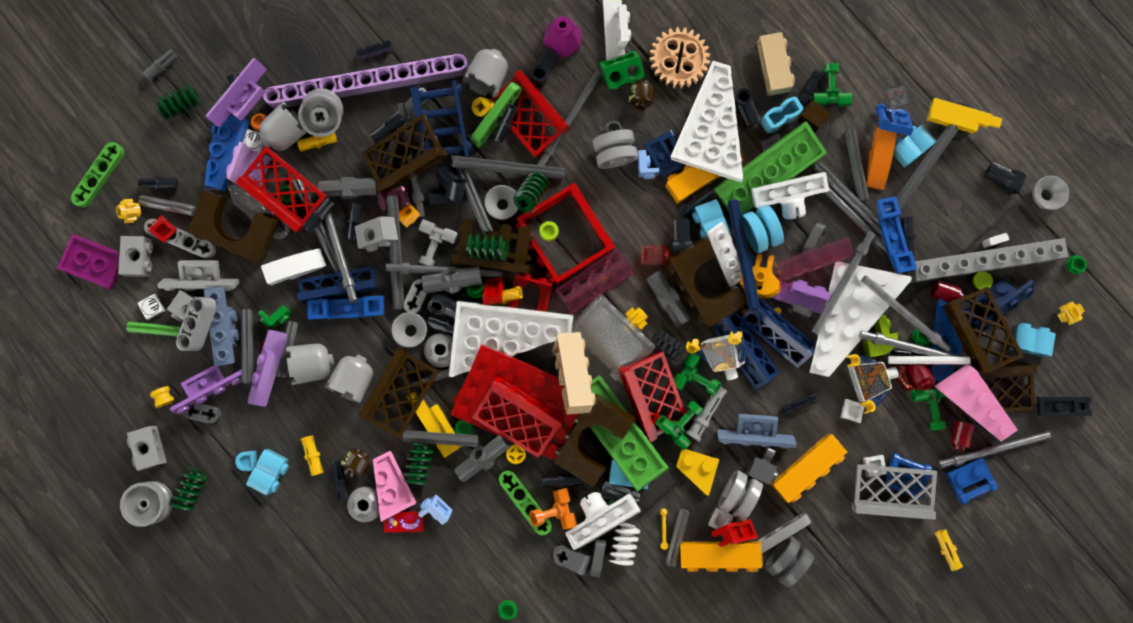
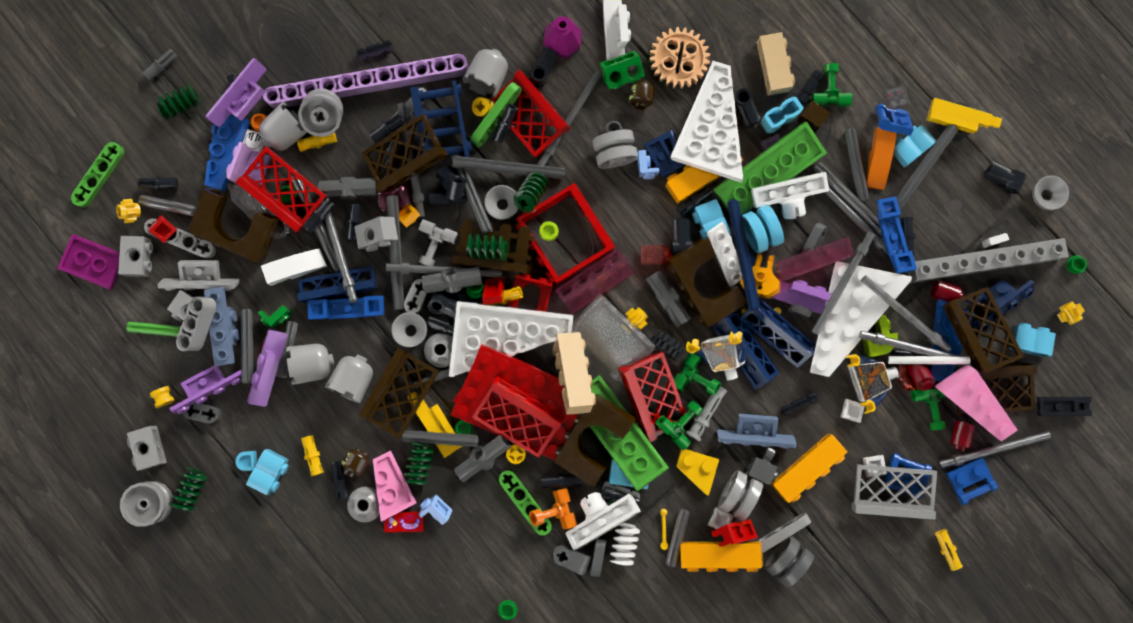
(151, 306): white tile -> none
(919, 338): green plate -> none
(982, 280): lime tile -> none

